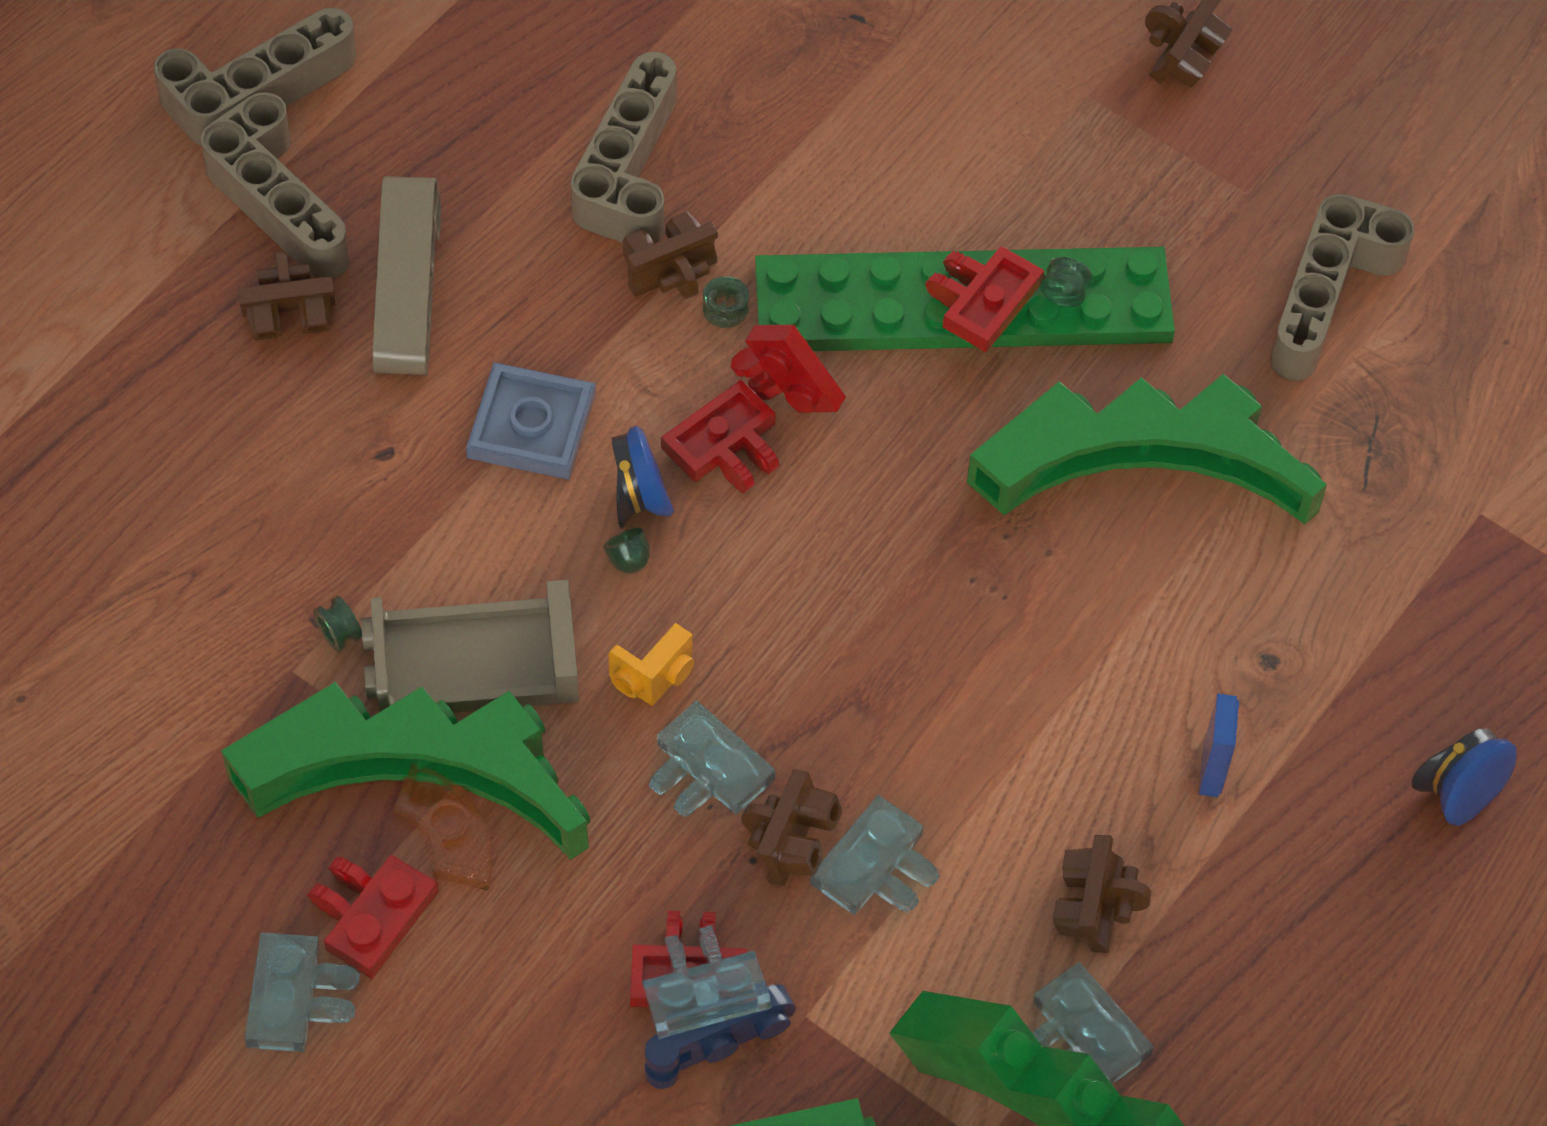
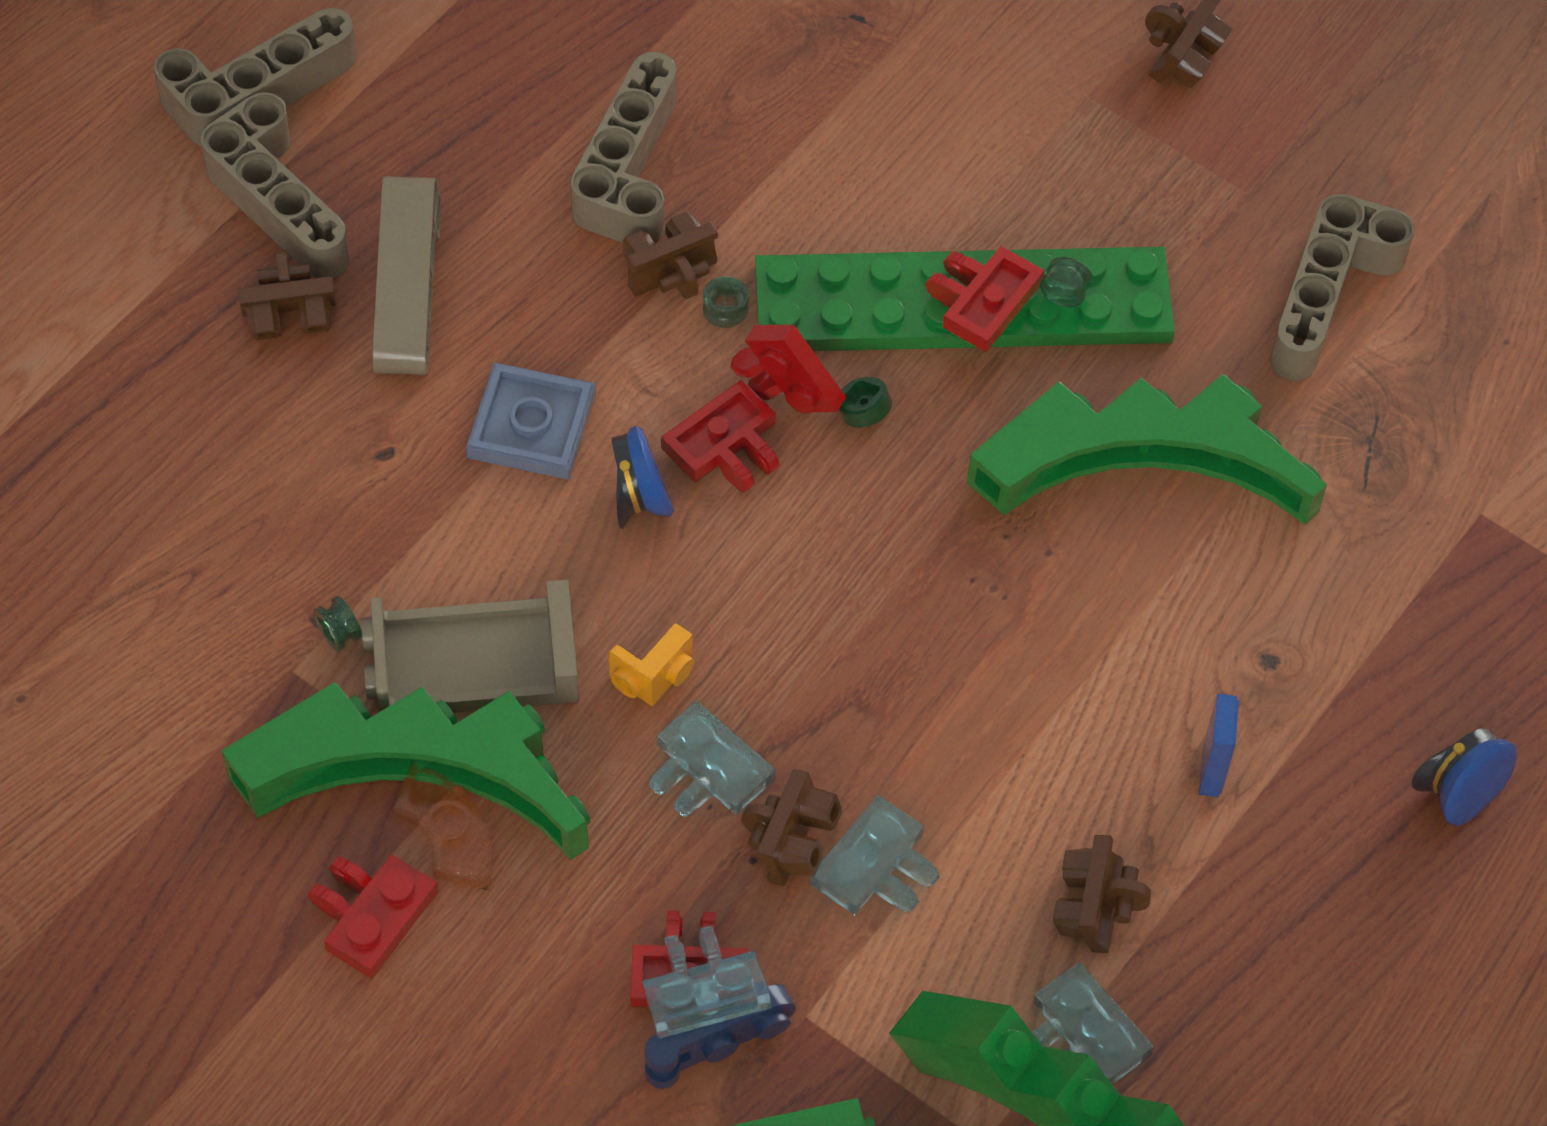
(284, 991): clear light blue hinge -> none
(628, 550): clear green hinge -> none
(865, 402): none -> dark green tile

